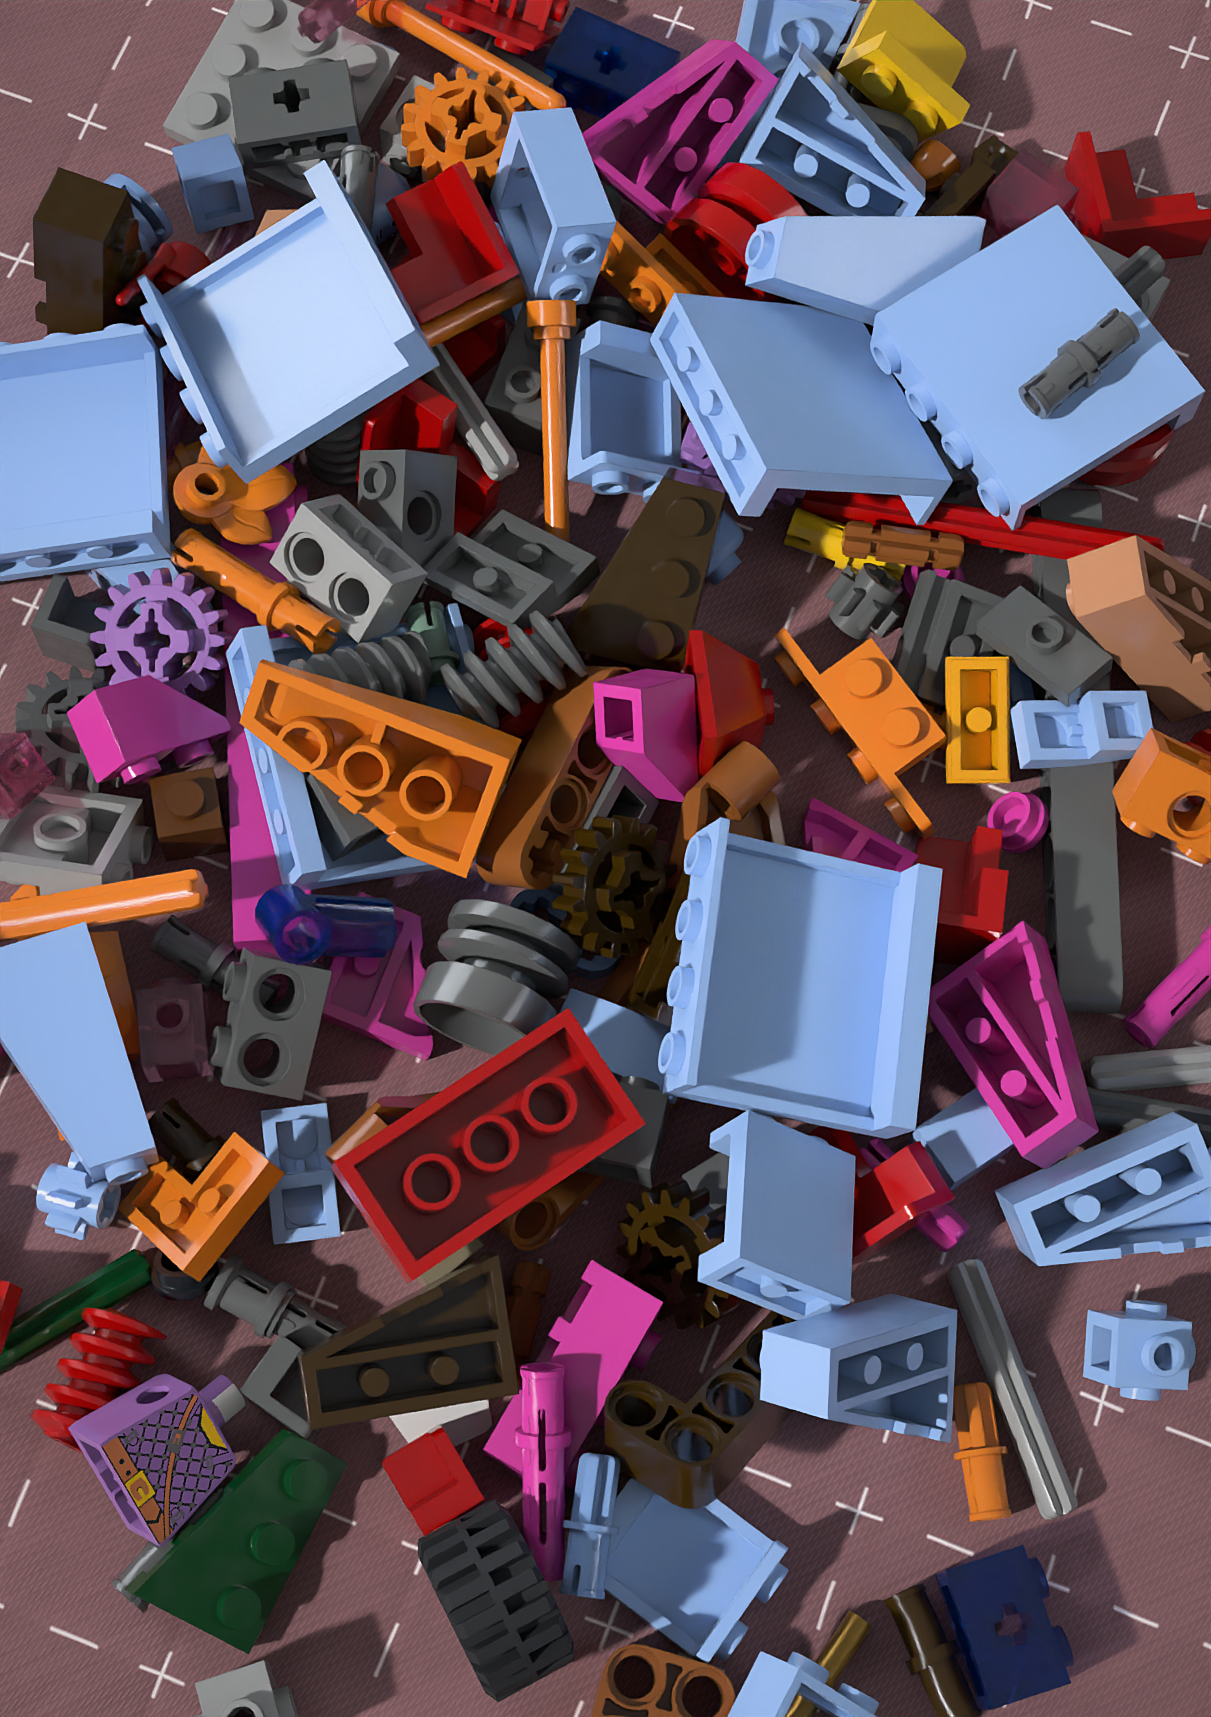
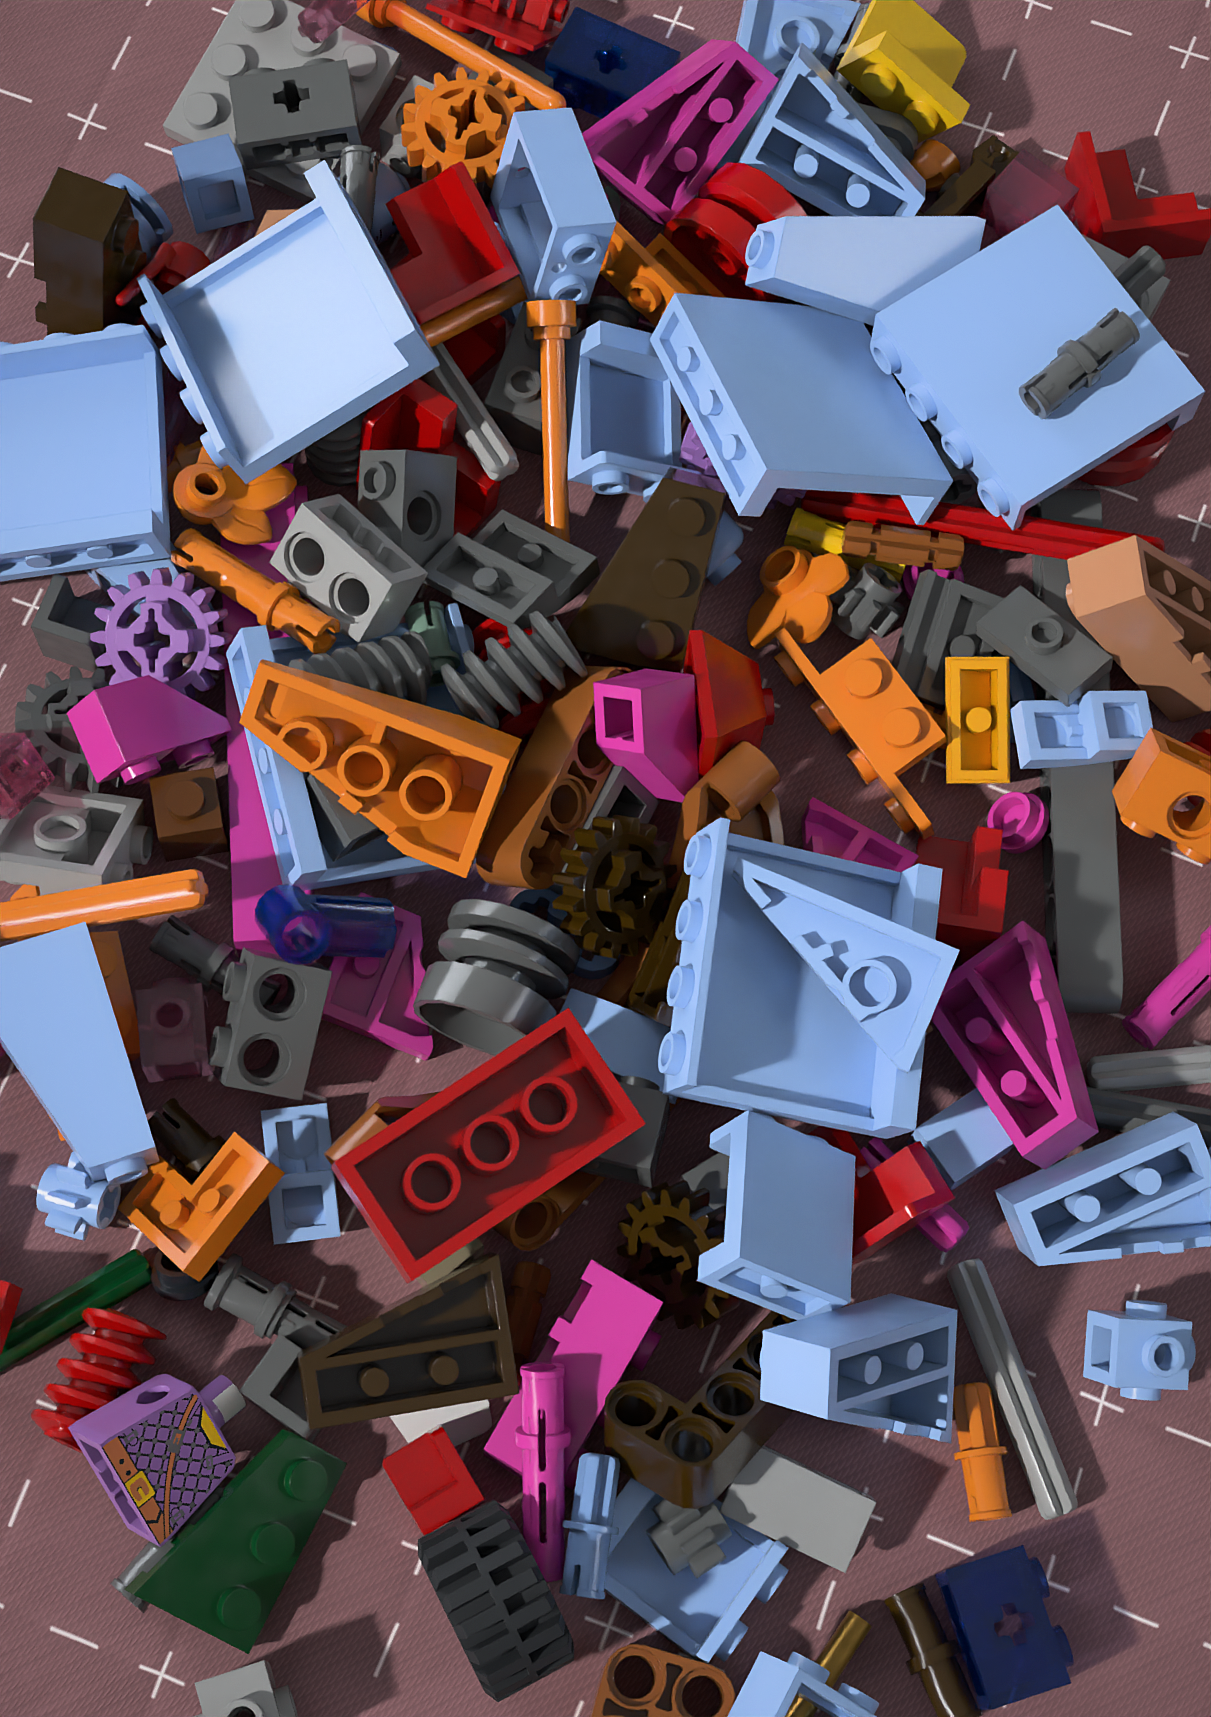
(688, 1537): none -> dark grey gear
(795, 595): none -> orange plate
(799, 1507): none -> light grey hinge
(871, 965): none -> light blue wing

